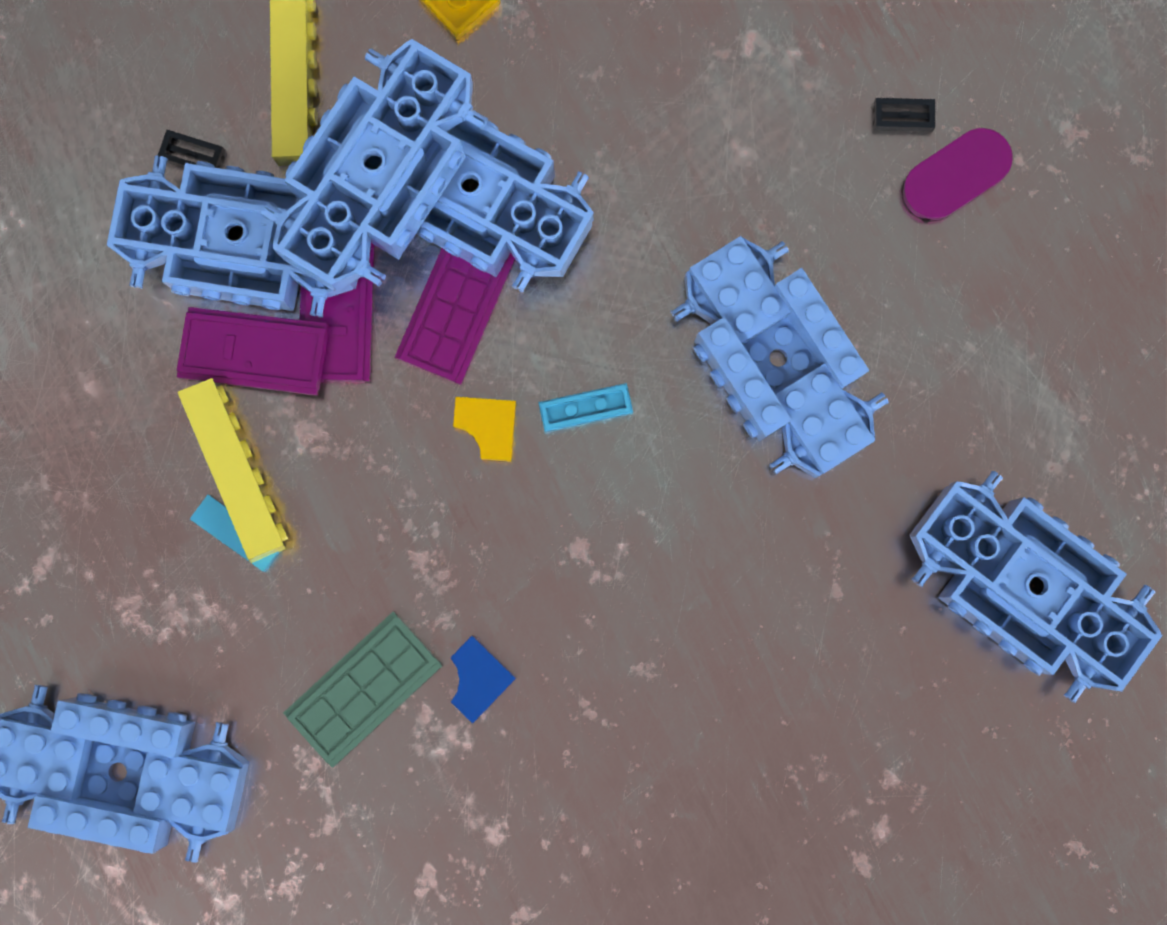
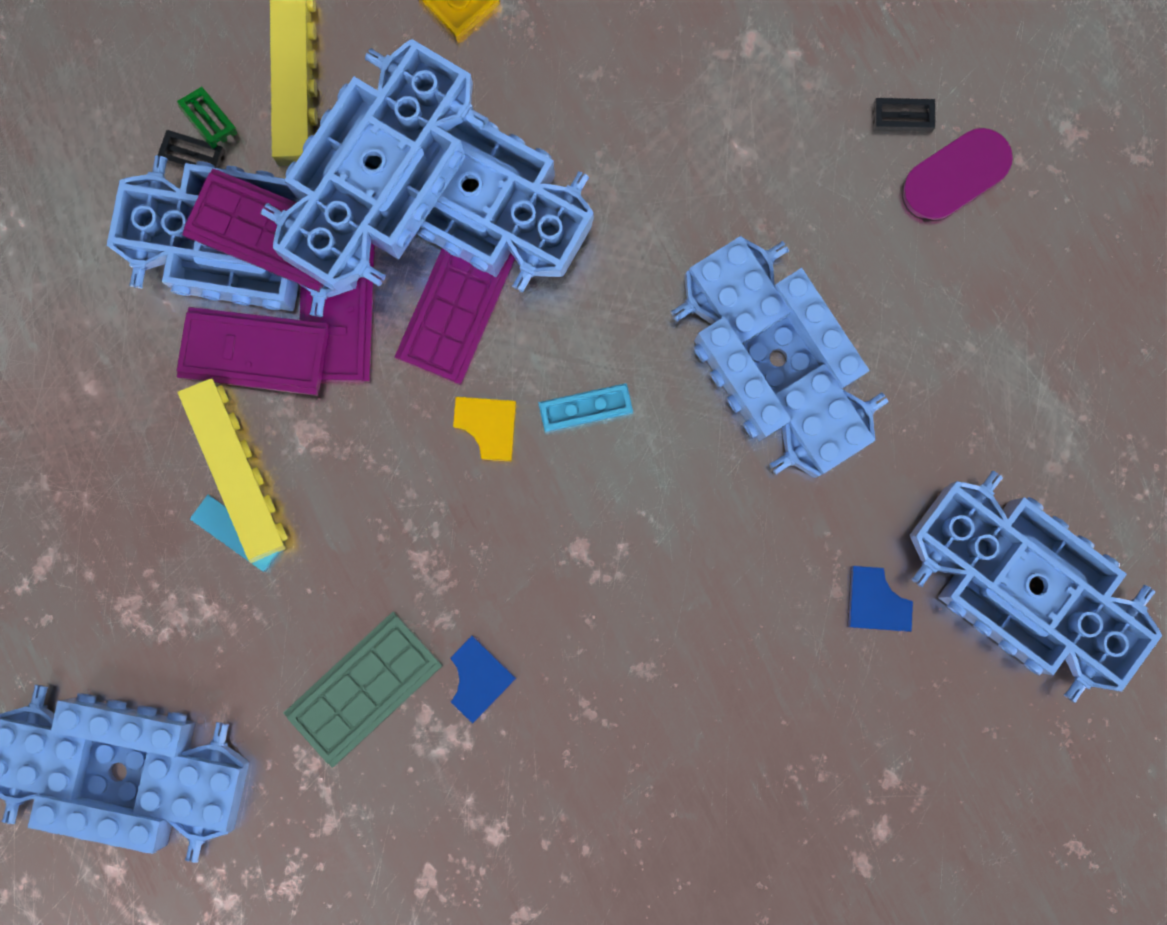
(220, 135): none -> green tile
(231, 221): none -> magenta piece
(875, 604): none -> blue tile

